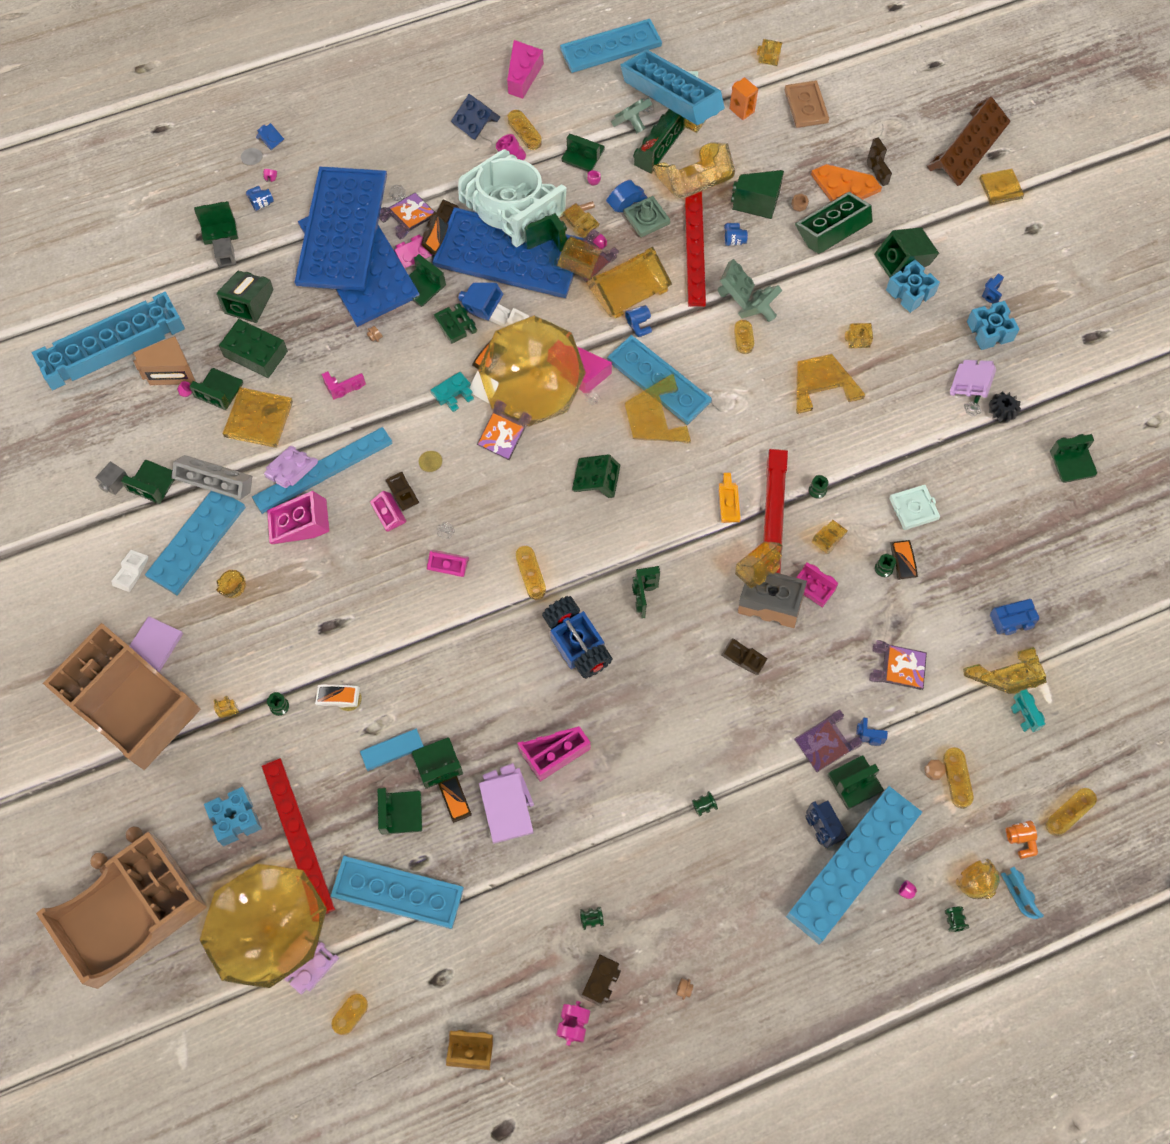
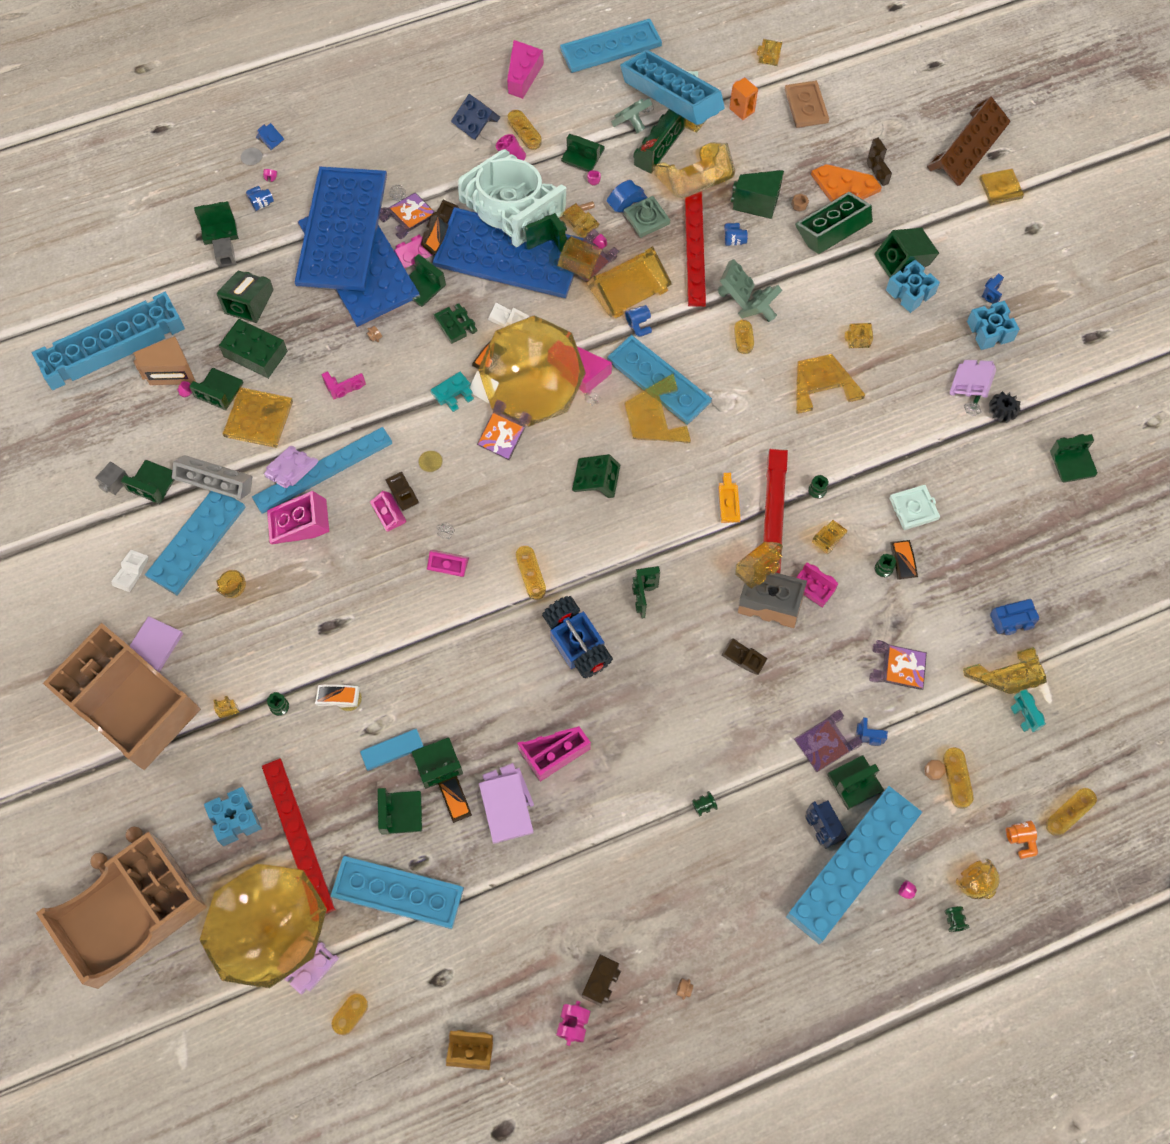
(481, 299): blue torso -> none
(591, 922): dark green bush -> none
(1025, 897): dark azure piece -> none

